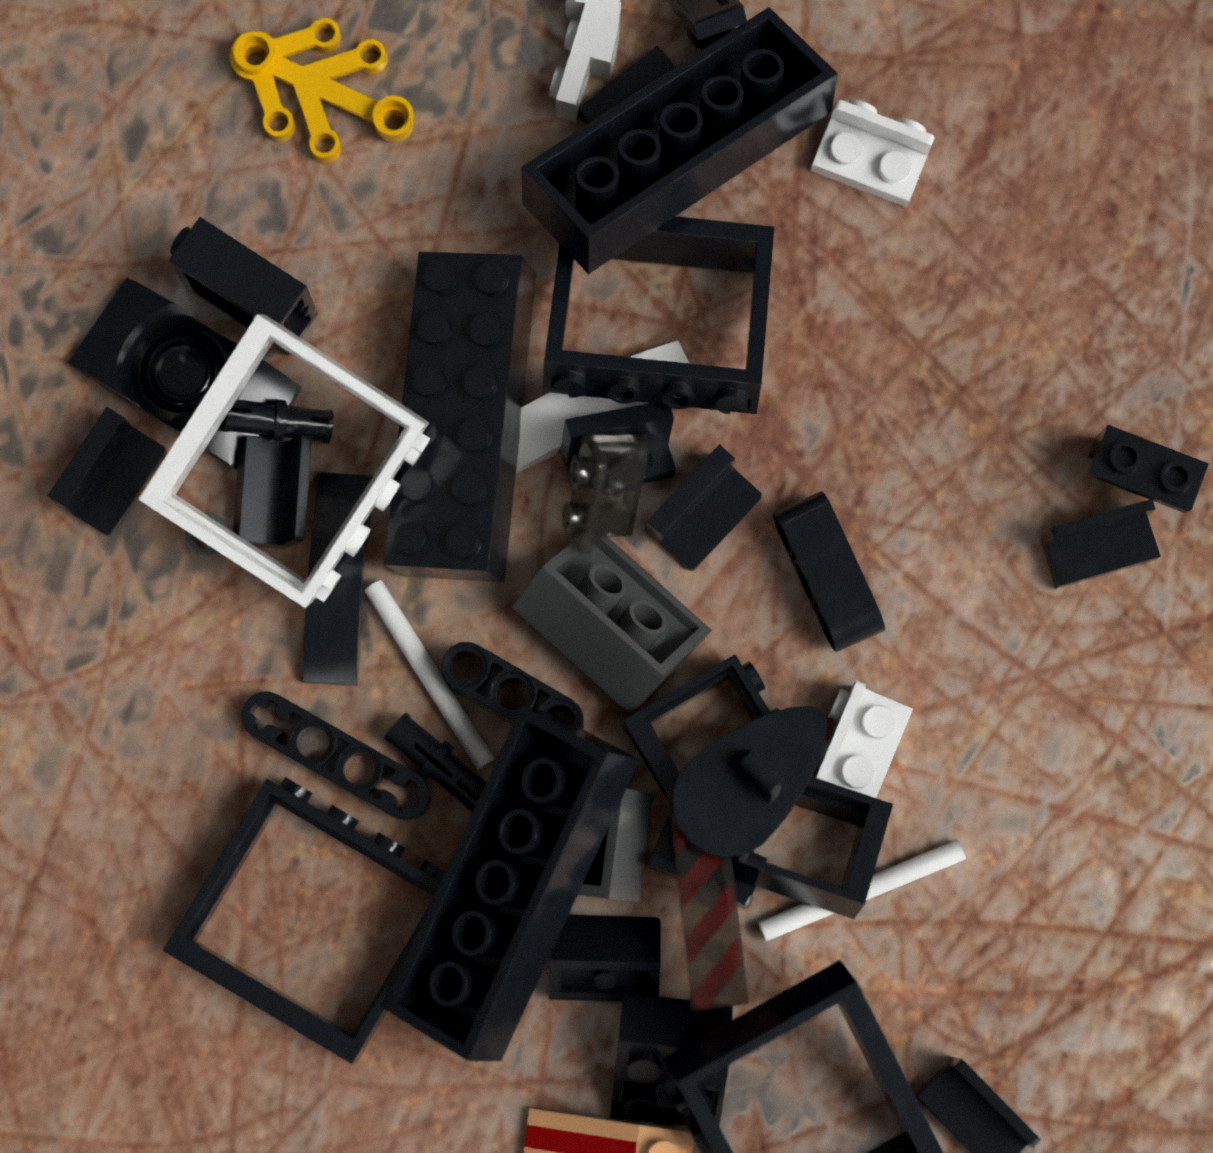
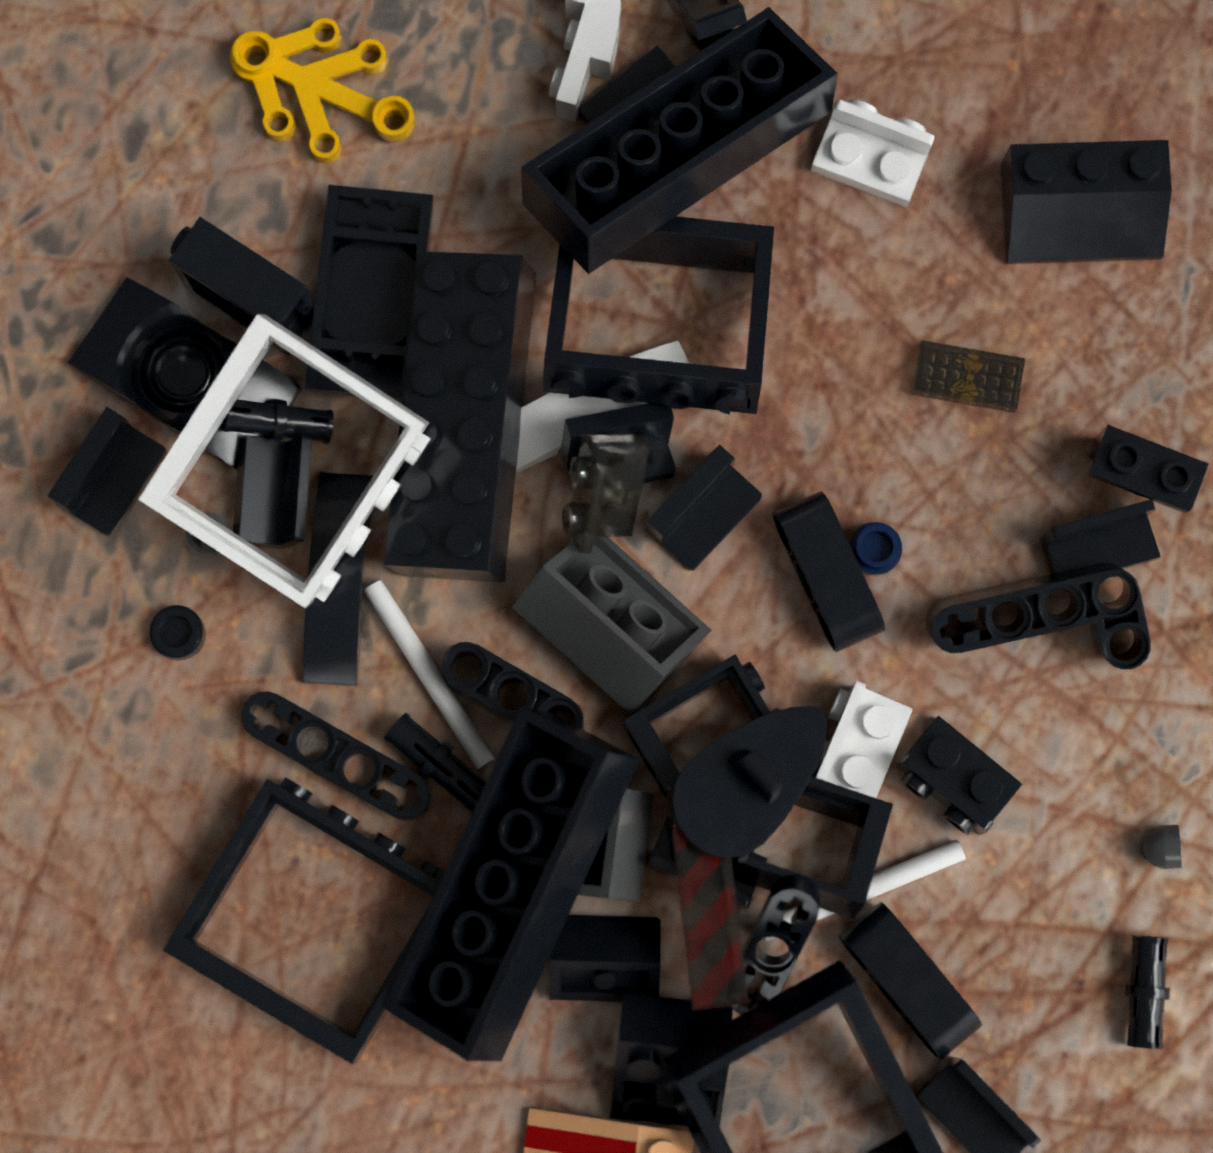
(177, 632): none -> black tile
(368, 284): none -> black slope
(771, 924): none -> black beam
(876, 548): none -> dark blue plate
(910, 980): none -> black beam
(958, 777): none -> black bracket
(968, 376): none -> clear smoke tile
(1033, 619): none -> black beam
(1086, 201): none -> black slope
(1147, 992): none -> black pin
(1163, 847): none -> dark grey hinge

